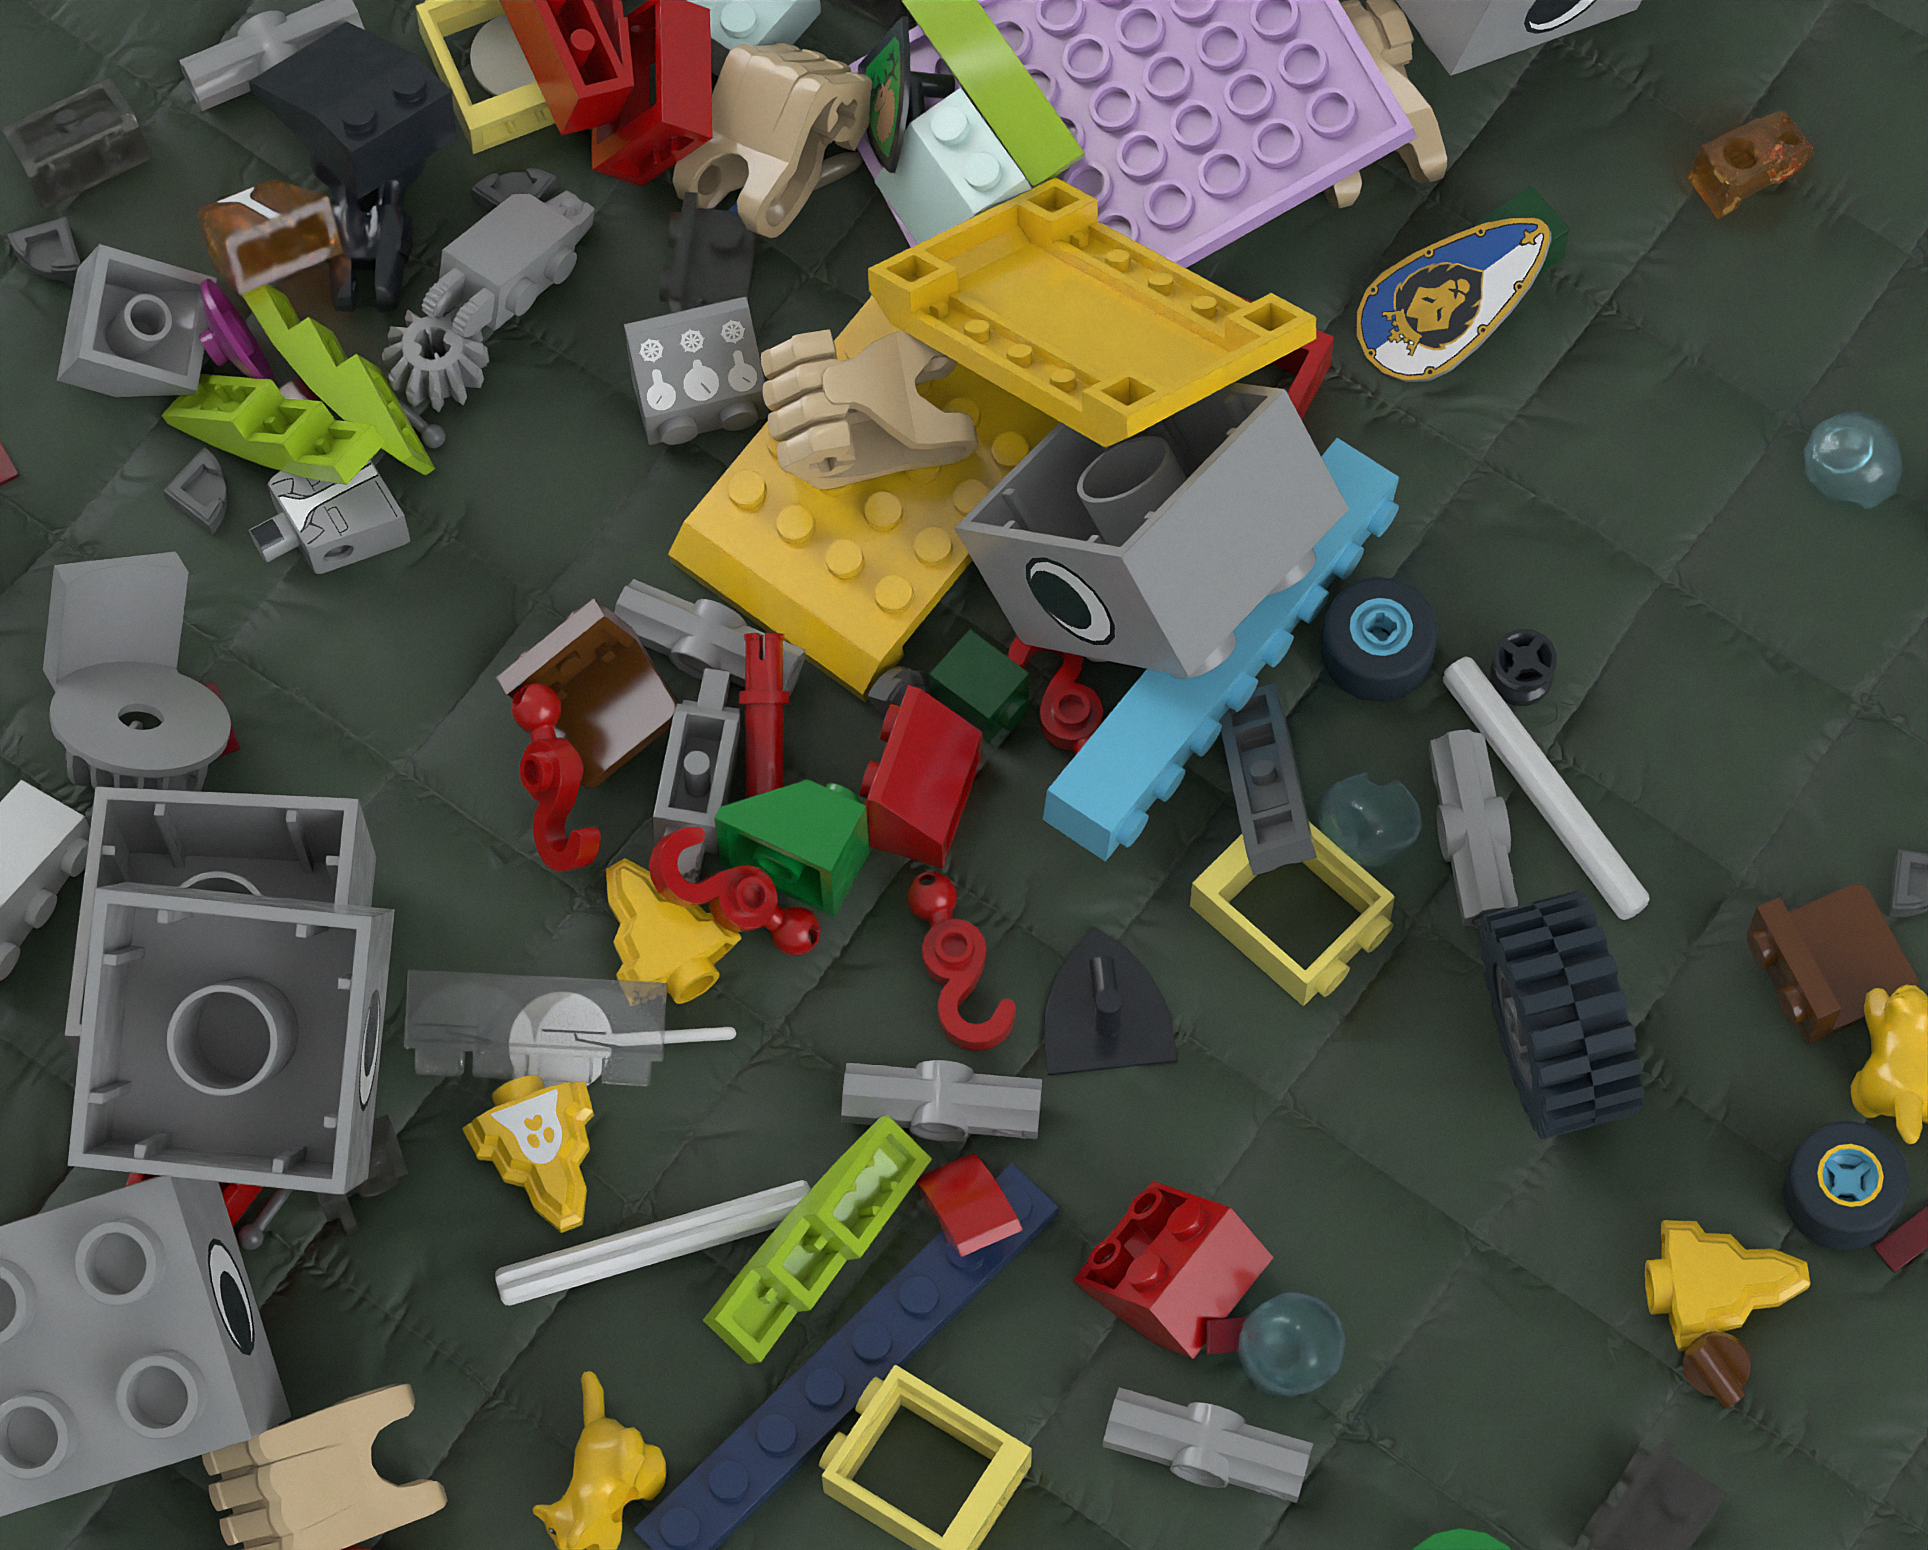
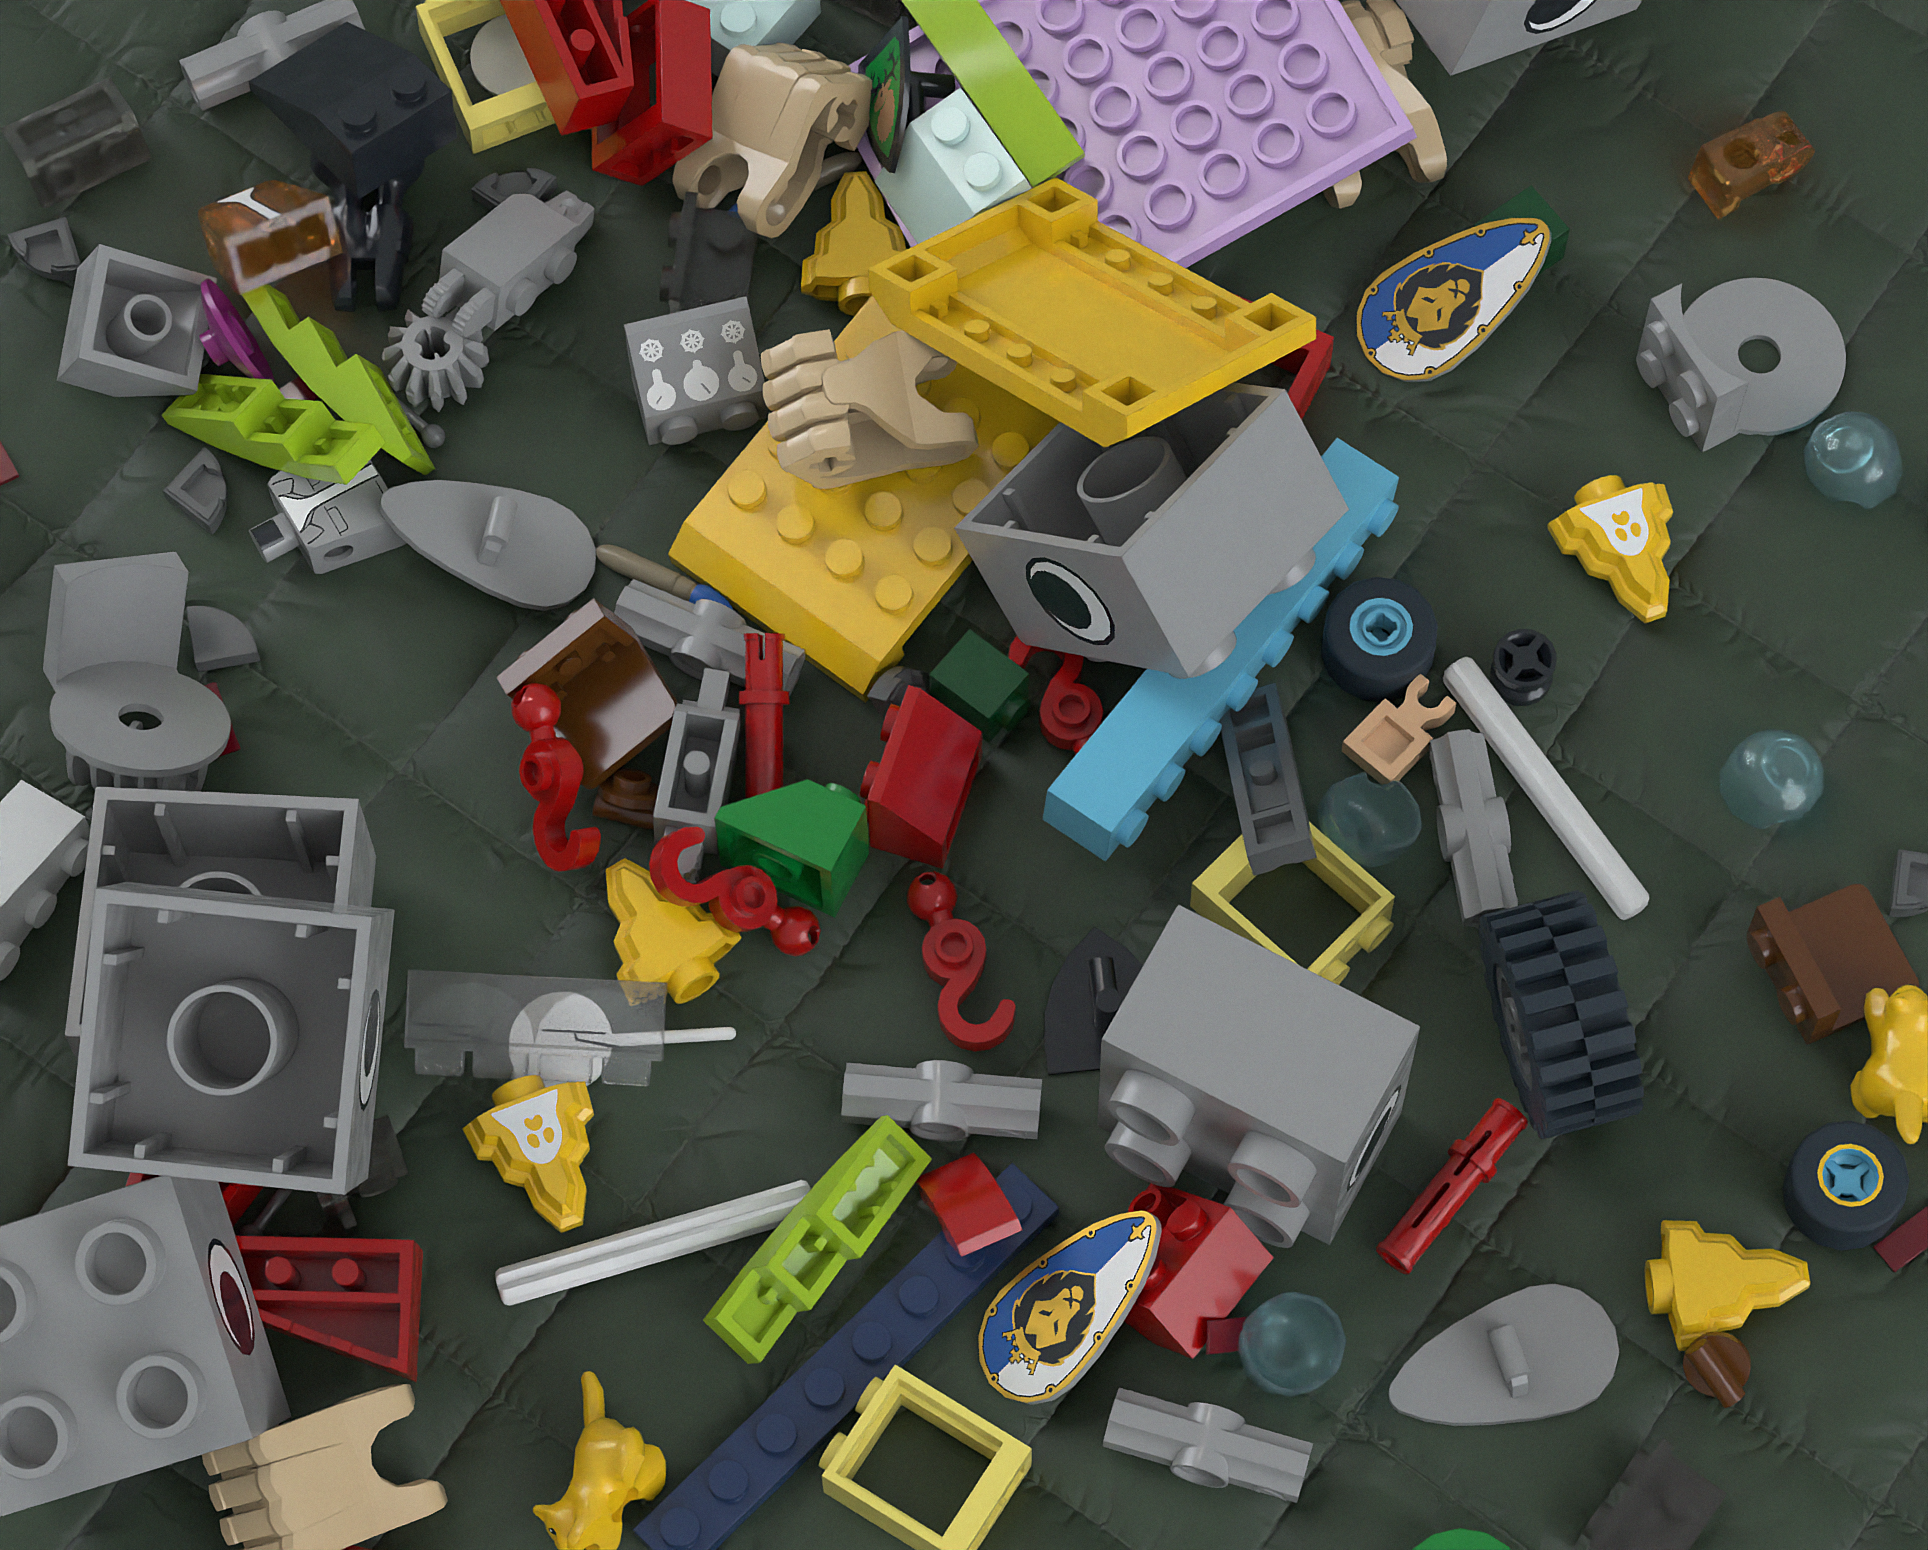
(219, 639): none -> dark grey tile
(341, 1295): none -> red wedge
(496, 539): none -> light grey shield
(627, 798): none -> reddish brown plate
(656, 575): none -> dark tan piece
(850, 245): none -> yellow rock
(1066, 1308): none -> shield
(1251, 1080): none -> light grey brick
(1395, 738): none -> light nougat plate
(1468, 1166): none -> red pin
(1512, 1361): none -> light grey shield
(1621, 539): none -> yellow rock
(1699, 366): none -> light grey piece
(1772, 778): none -> clear light blue hair

